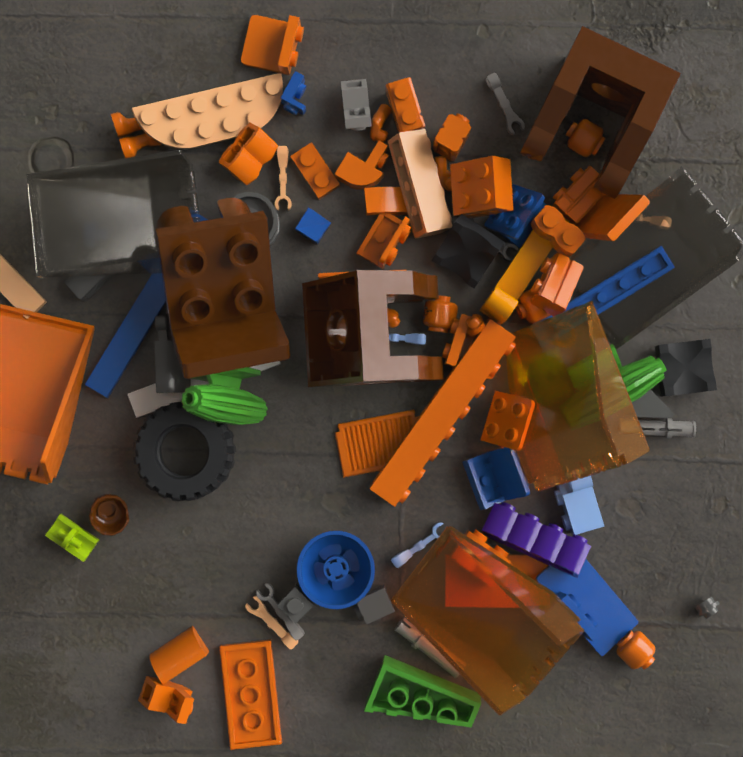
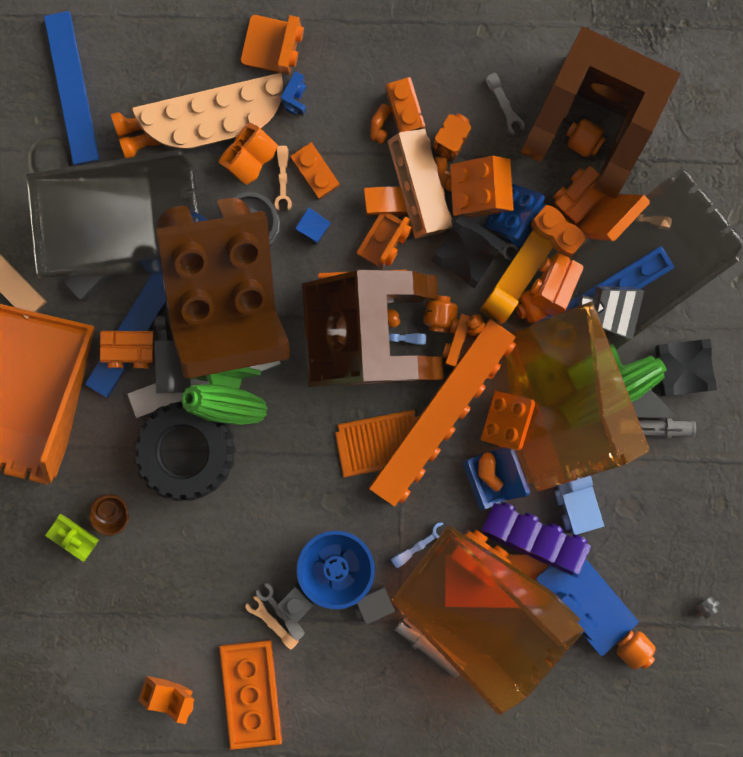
(72, 88): none -> blue tile
(127, 347): none -> orange brick
(178, 654): orange brick -> none
(356, 104): light grey brick -> none
(363, 174): orange brick -> none
(420, 695): bright green wedge -> none
(487, 471): none -> orange arm
(616, 308): none -> dark grey torso

